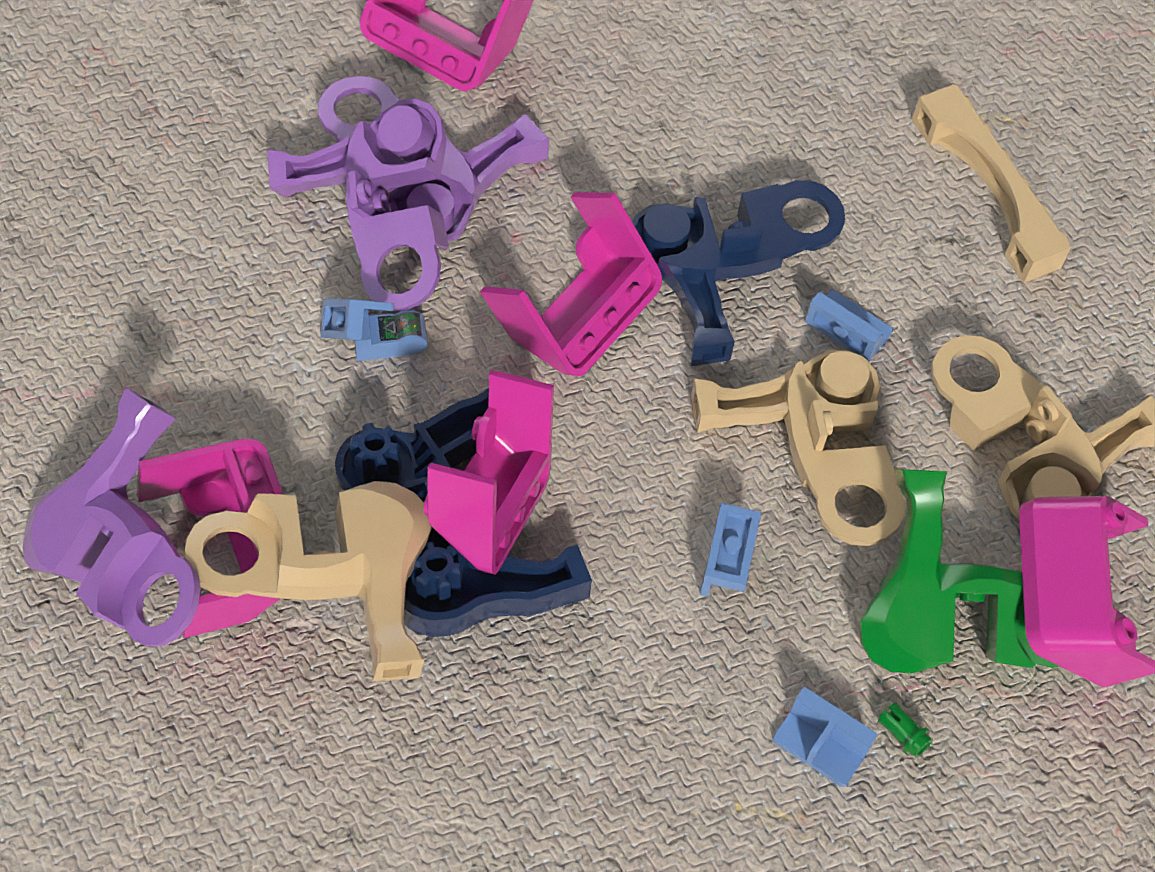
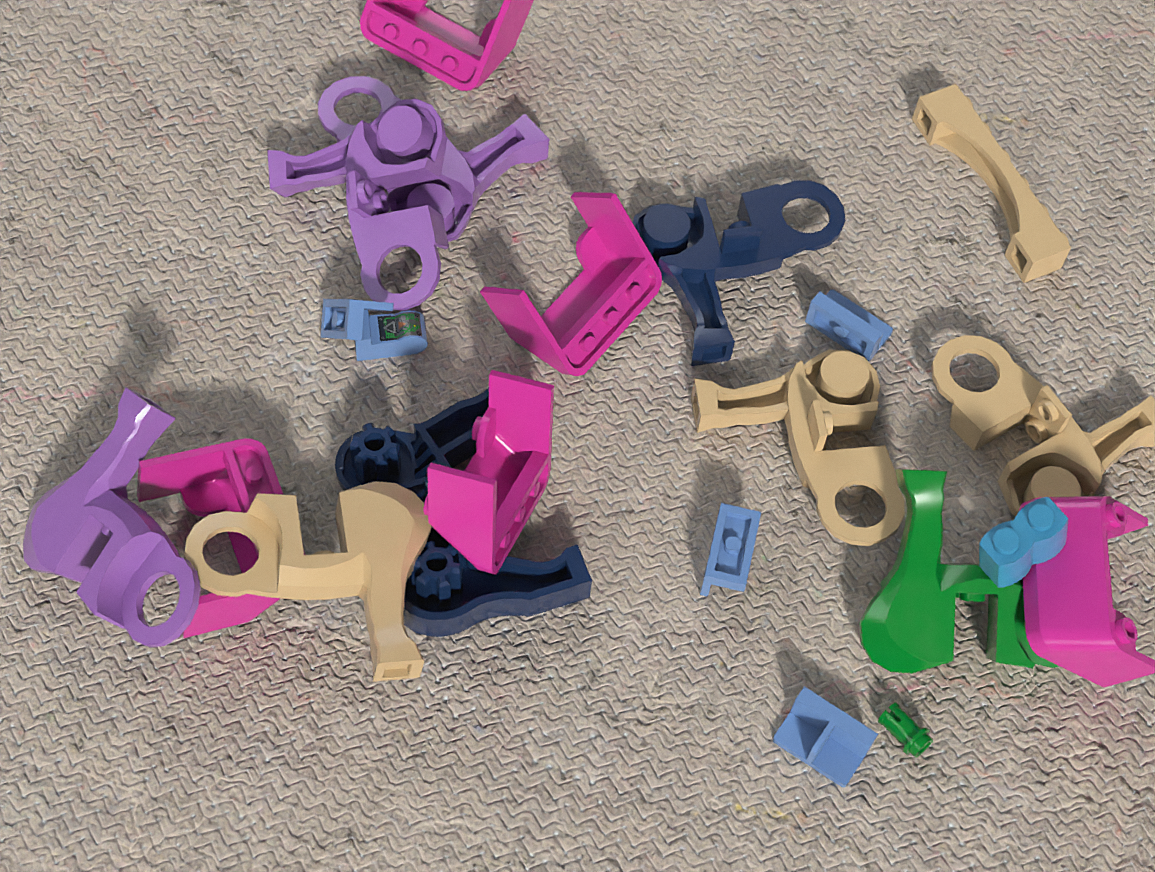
(1029, 539): none -> dark azure brick

